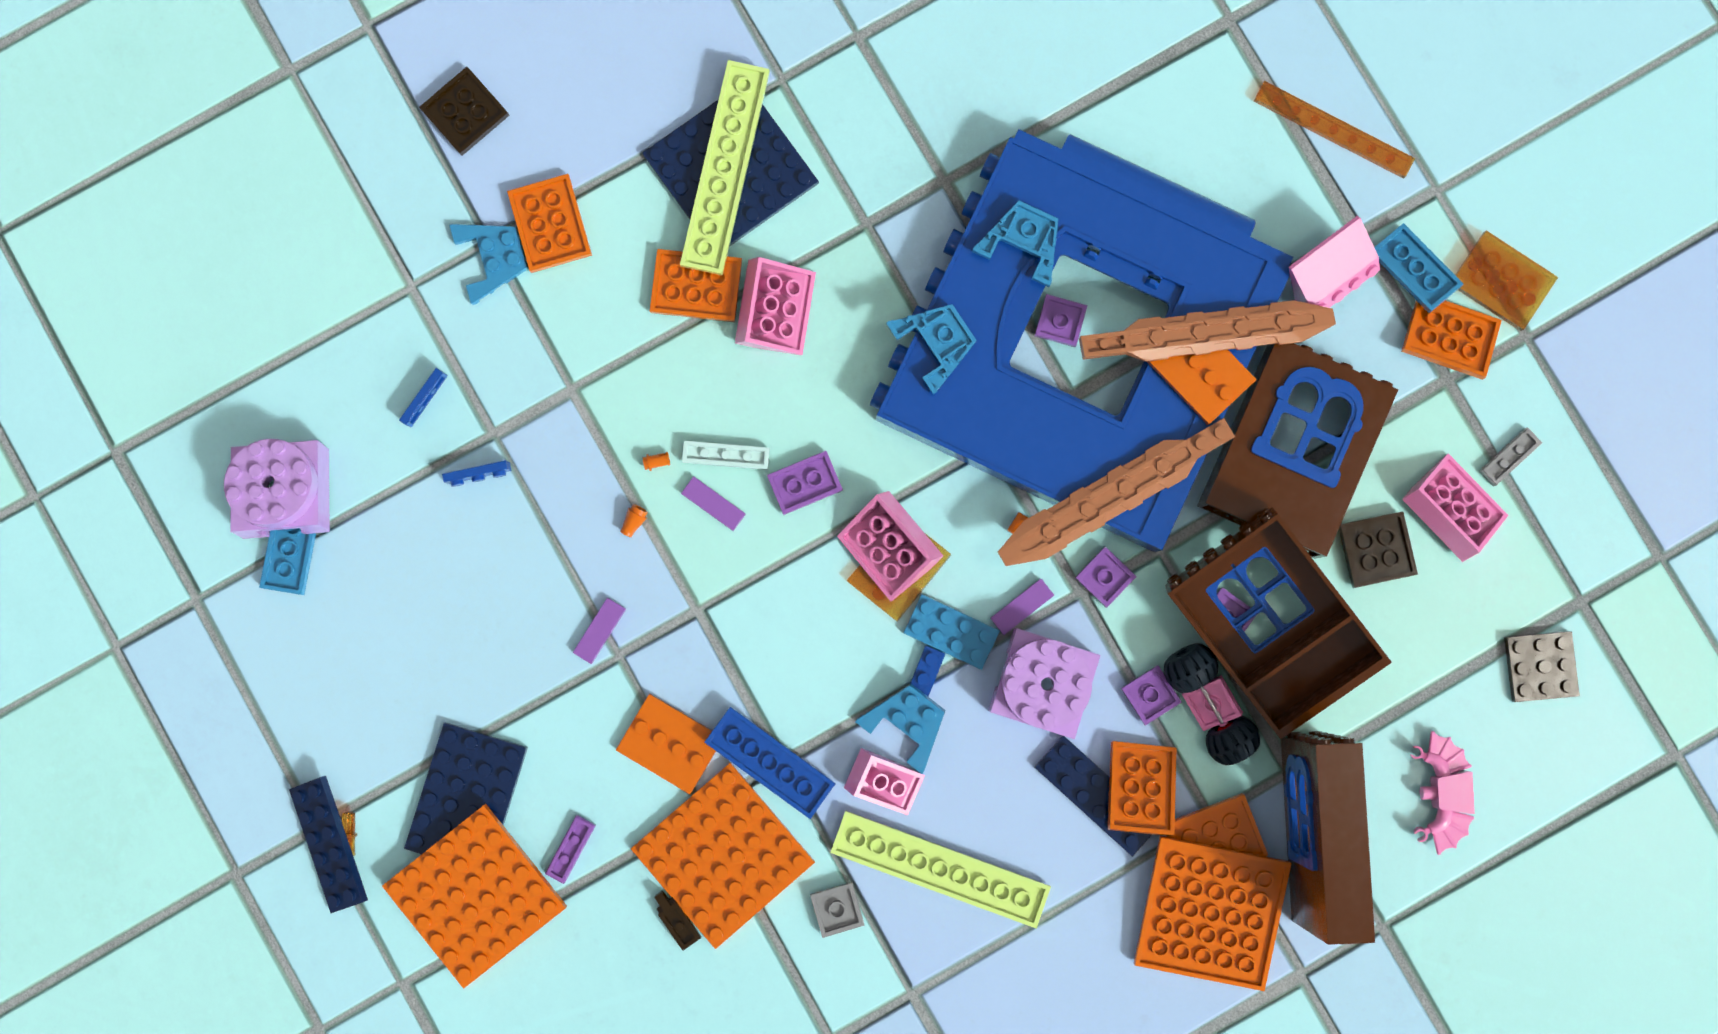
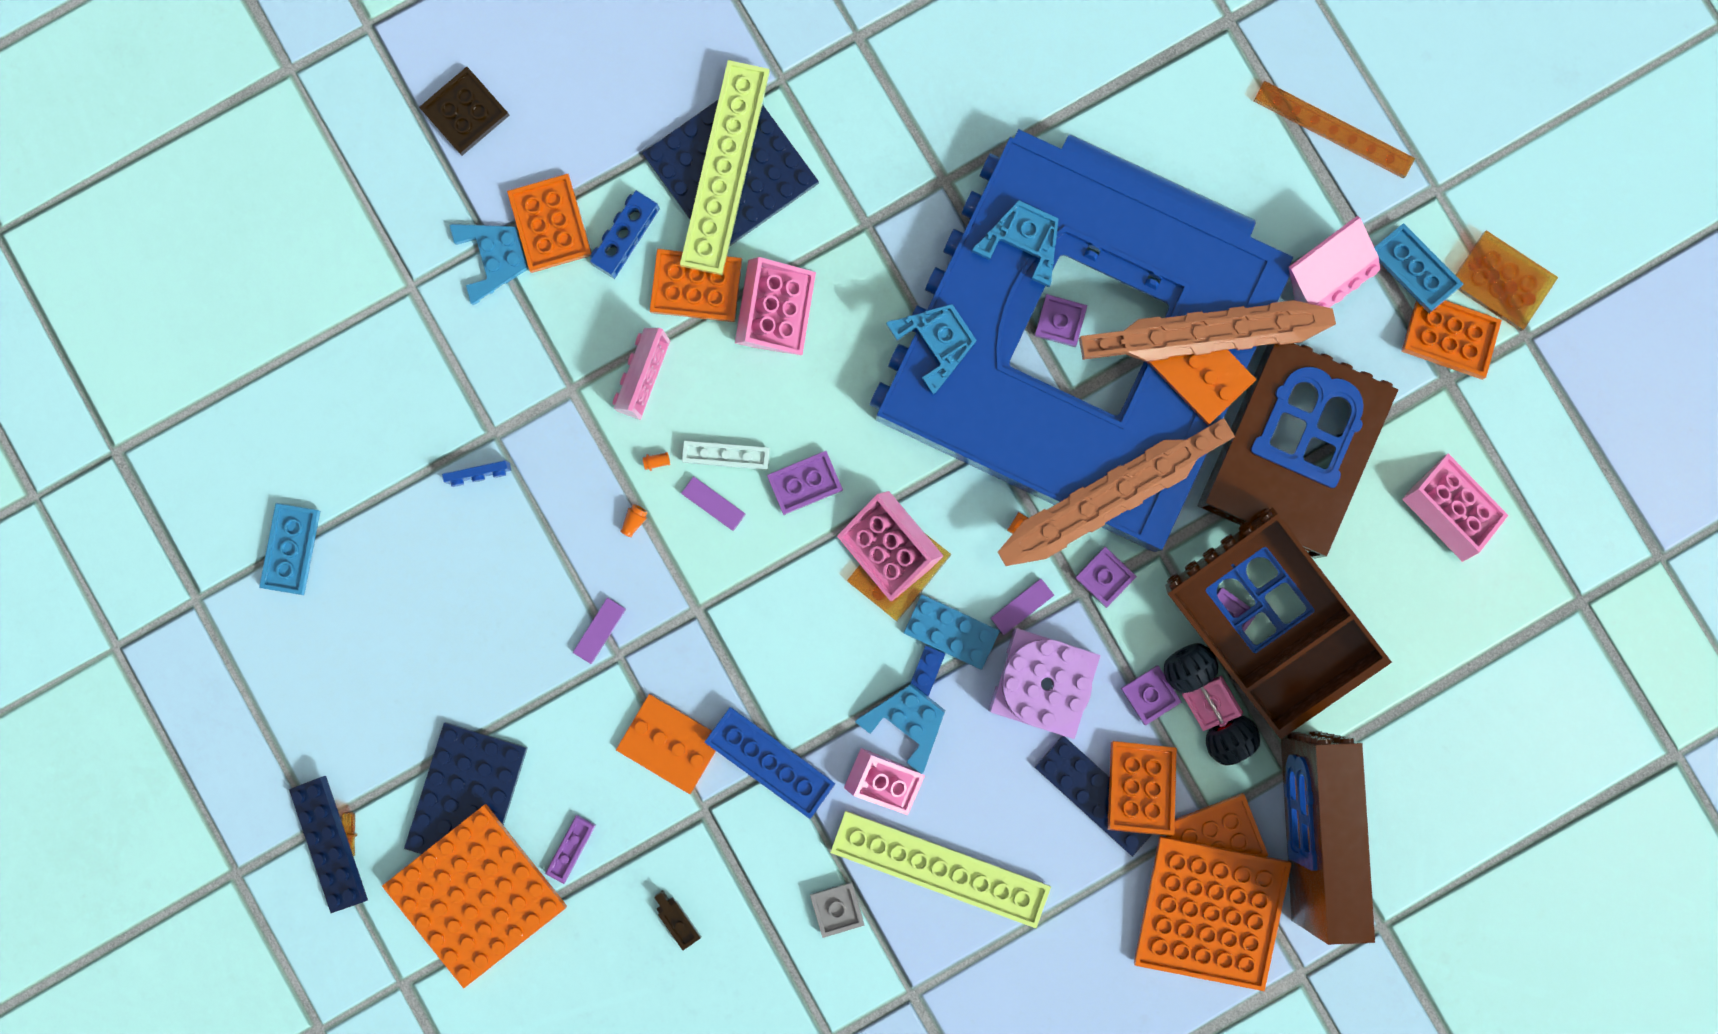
(298, 492): lavender piece -> none
(423, 397): blue tile -> none
(613, 264): none -> blue brick
(642, 373): none -> bright pink slope
(723, 855): orange plate -> none
(1377, 549): dark brown plate -> none
(1449, 792): bright pink torso -> none
(1510, 456): light grey tile -> none
(1541, 666): plate -> none

